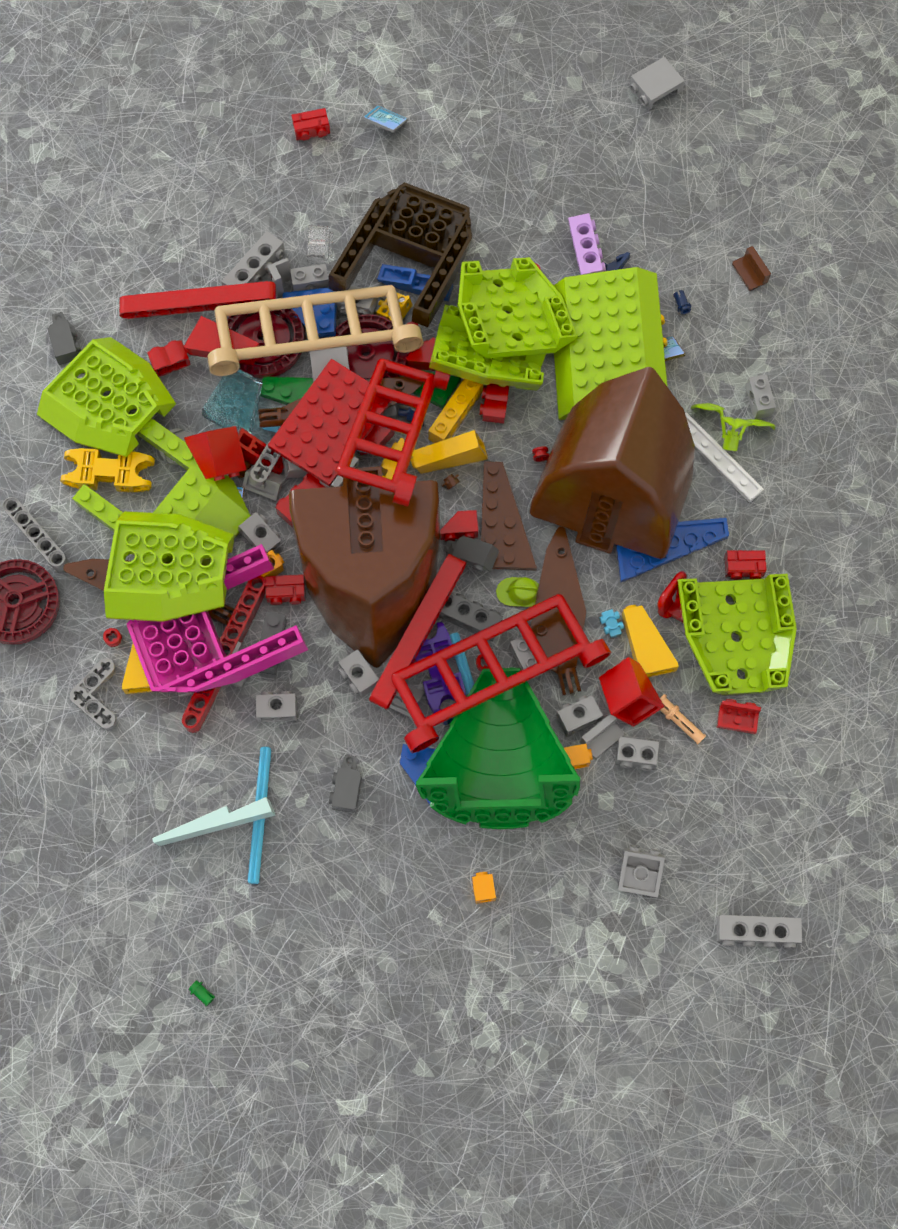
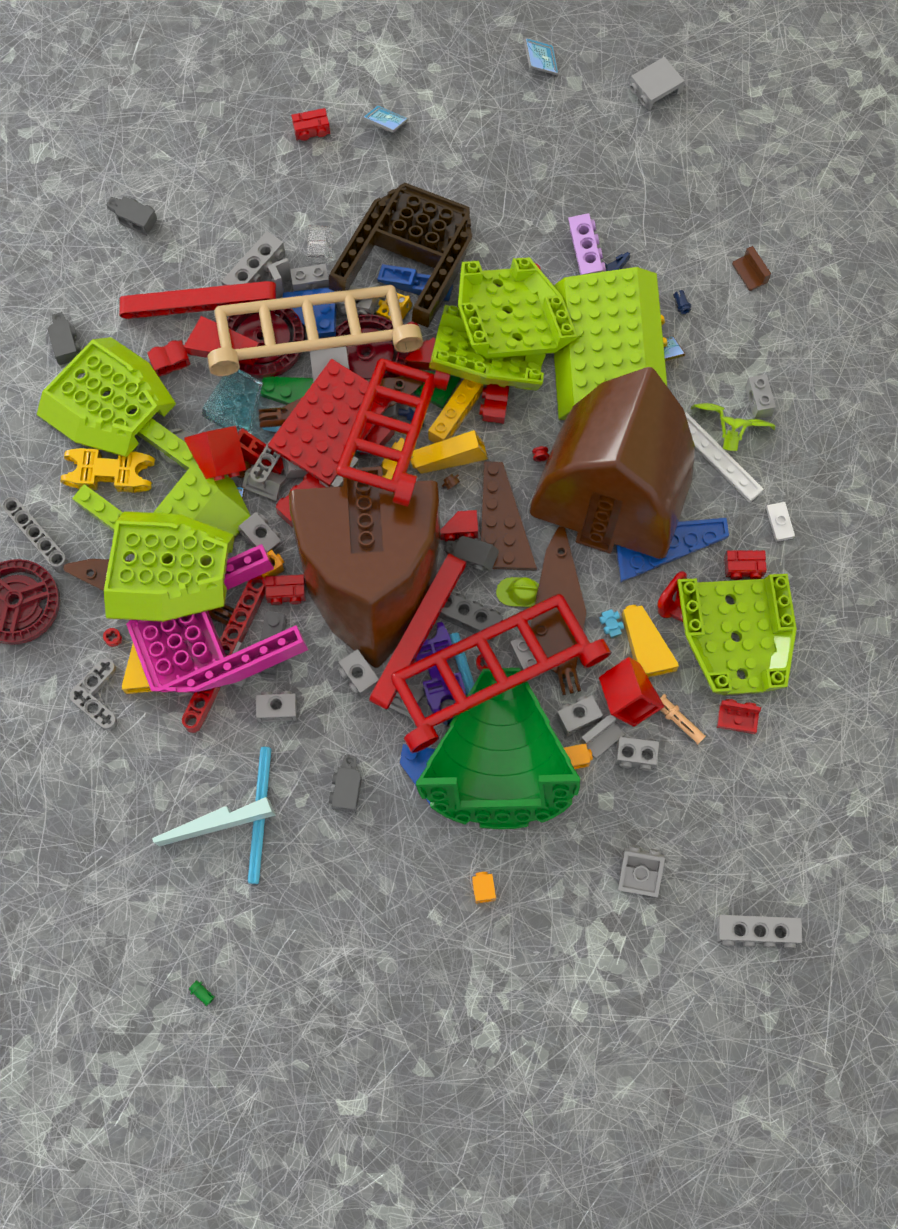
(133, 214): none -> dark grey hinge
(541, 56): none -> piece
(780, 521): none -> white plate

